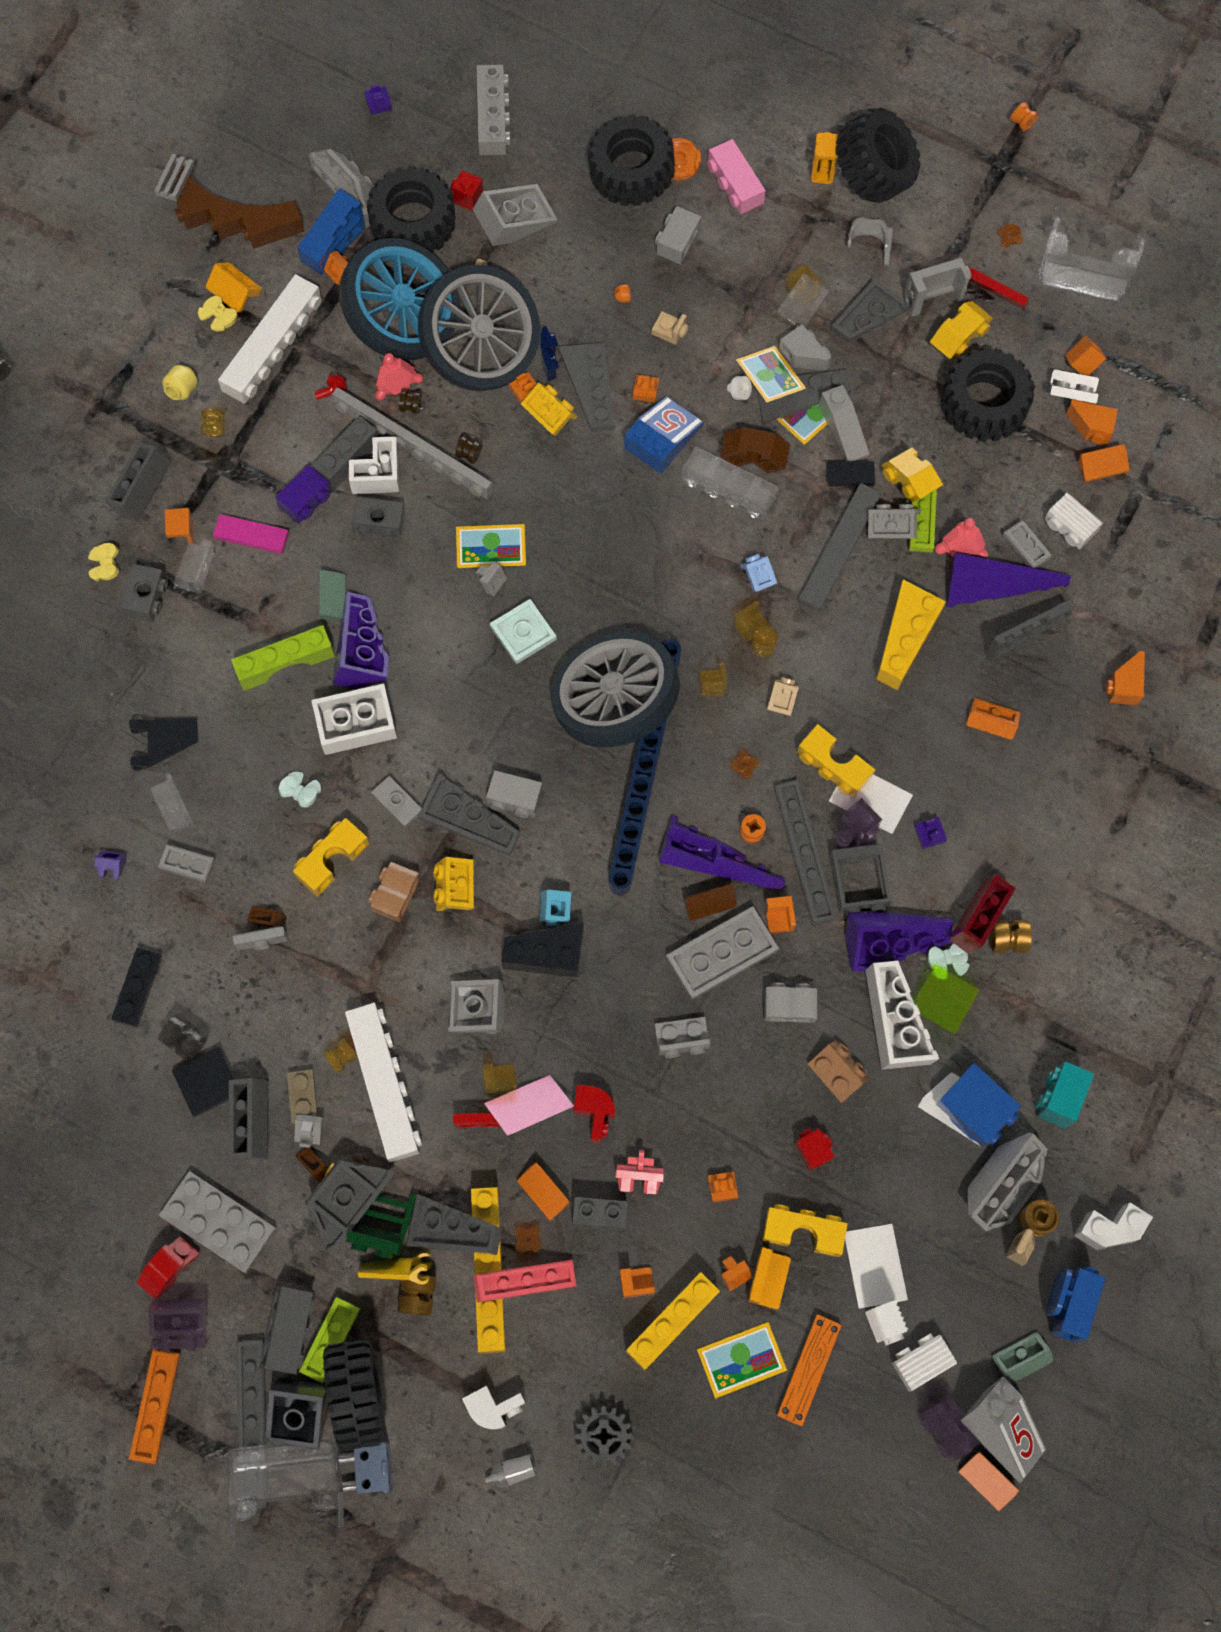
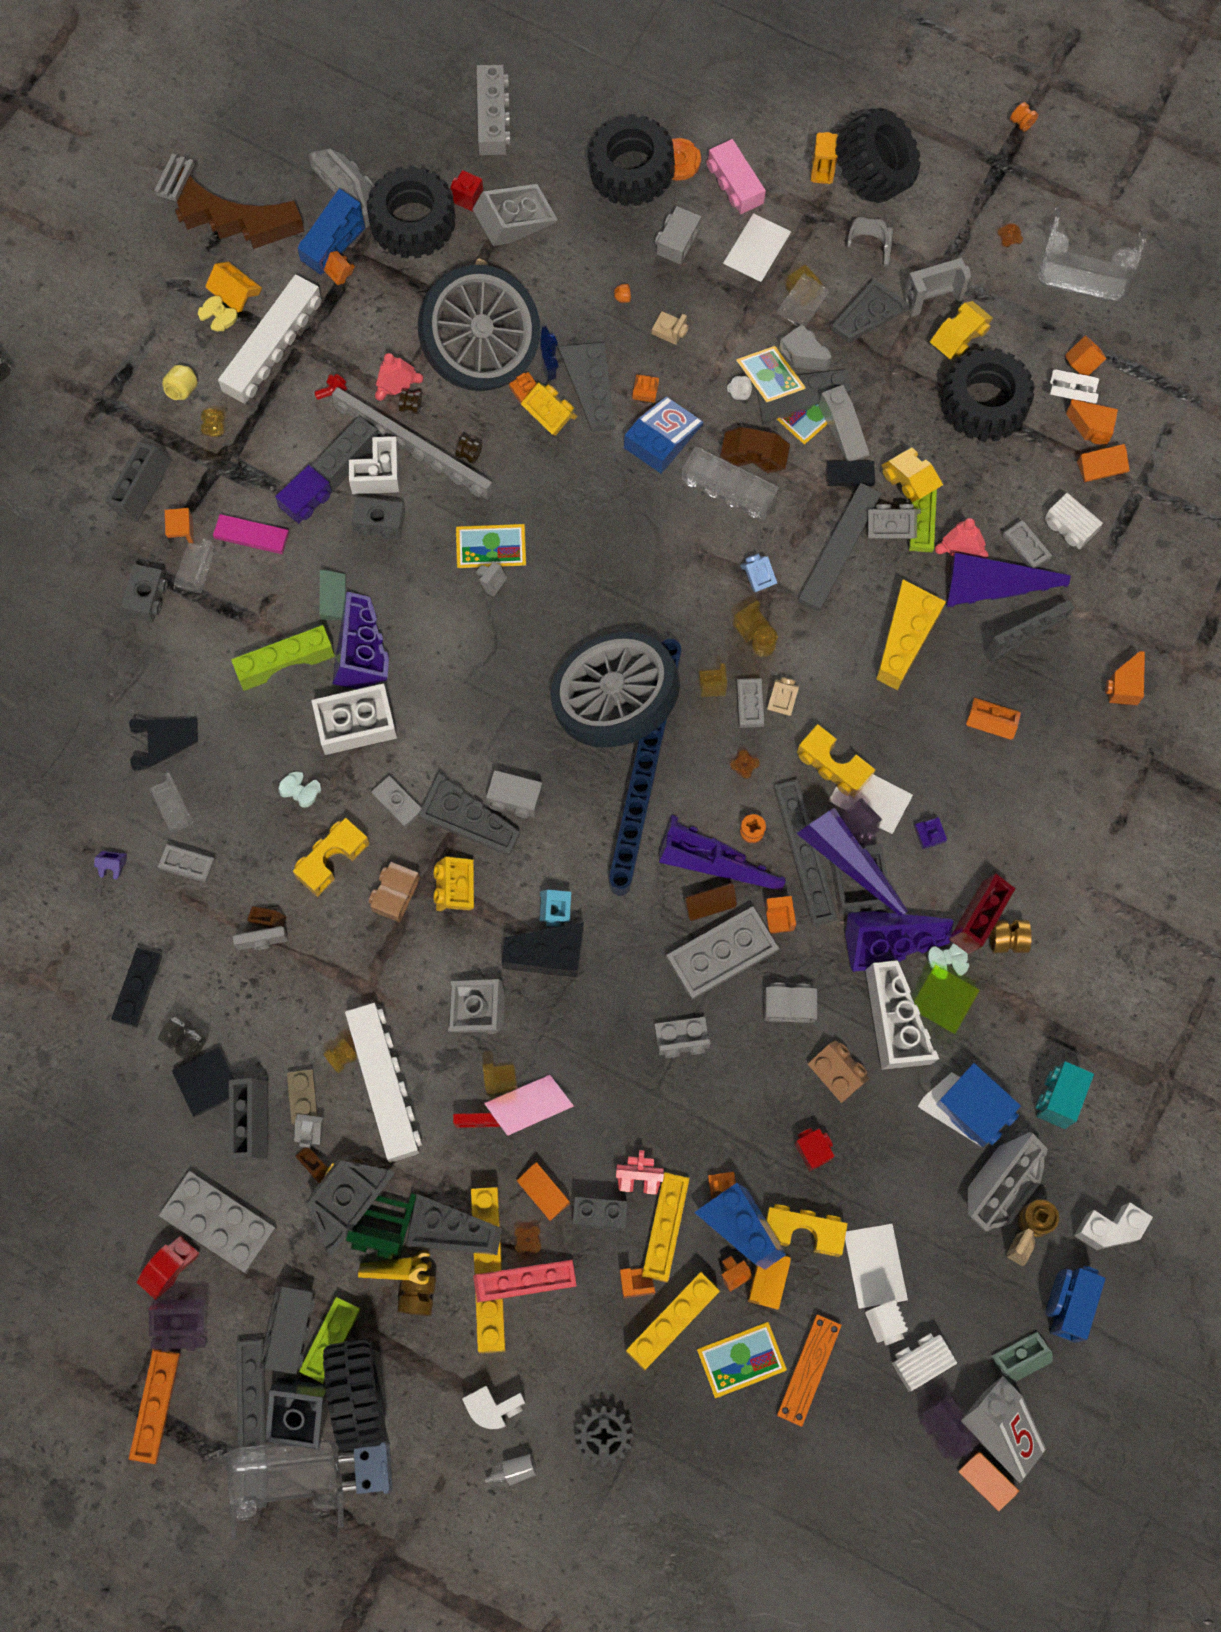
(105, 555): light yellow piece -> none
(377, 99): dark purple tile -> none
(399, 297): wheel -> none
(523, 631): light aqua plate -> none
(597, 1104): red brick -> none
(665, 1227): none -> yellow tile
(743, 1225): none -> blue wedge
(750, 703): none -> light grey plate
(757, 247): none -> white sticker
(836, 842): none -> dark purple wedge
(998, 289): red tile -> none

